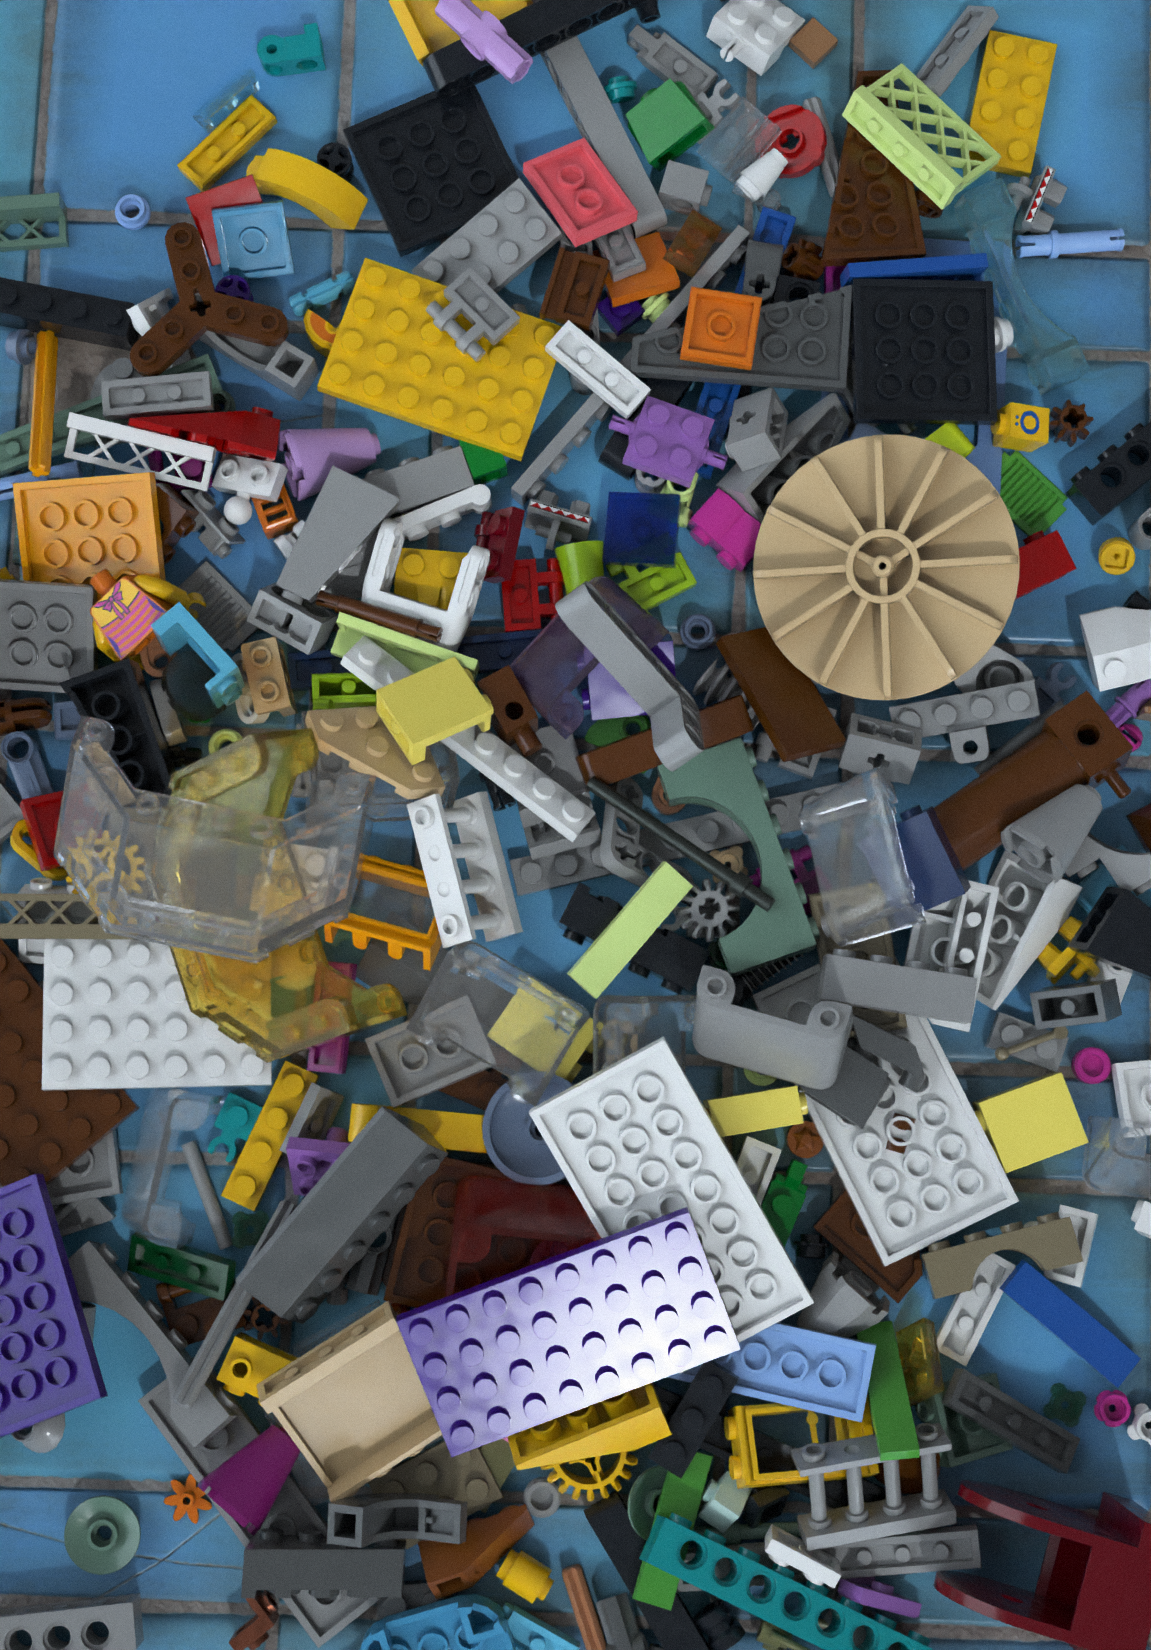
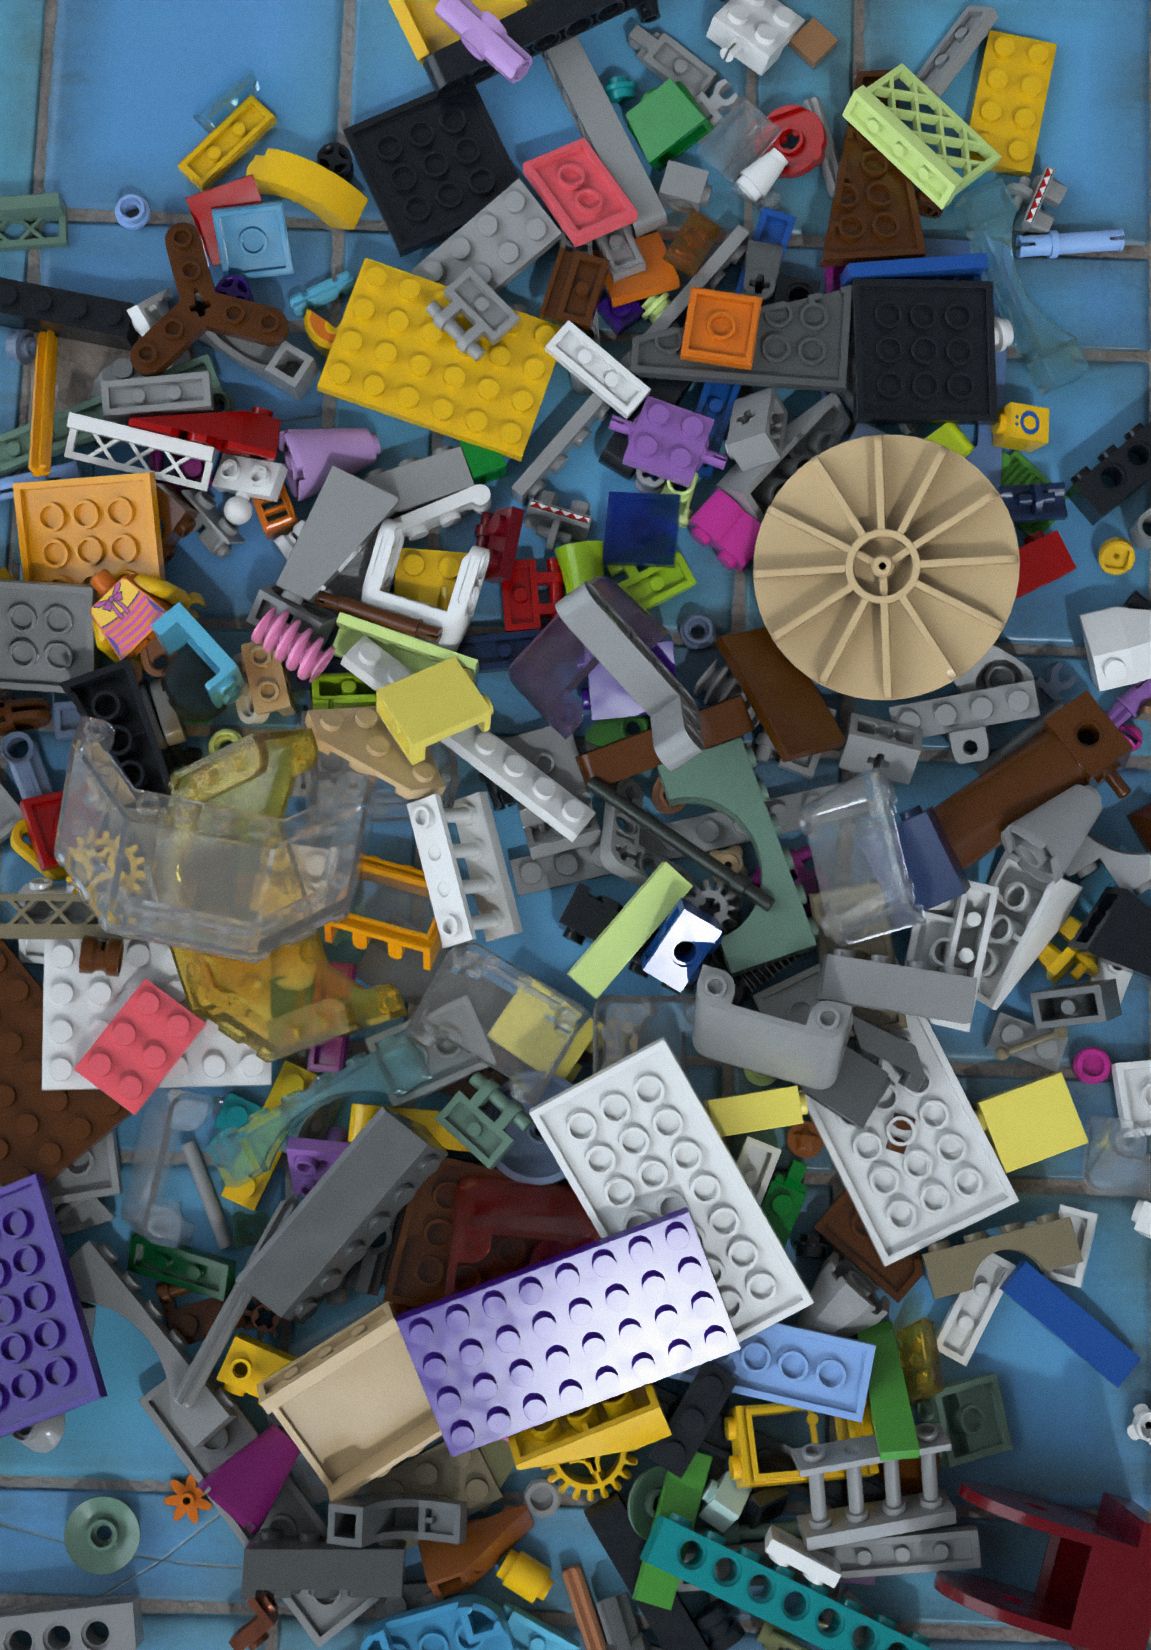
(101, 956): none -> reddish brown wheel
(140, 1046): none -> coral plate
(225, 608): light grey window -> none
(252, 1148): none -> clear light blue arch
(292, 53): teal leg -> none
(292, 645): none -> bright pink piece
(475, 1128): none -> sand green plate
(511, 703): reddish brown torso -> none
(683, 924): none -> brick
(802, 260): reddish brown gear -> none
(879, 1596): medium lavender plate -> none
(1010, 1420): dark grey plate -> none
(1035, 502): none -> dark blue hips
(1068, 1415): plate -> none
(1074, 415): reddish brown gear -> none
(1121, 1412): dark pink plate -> none

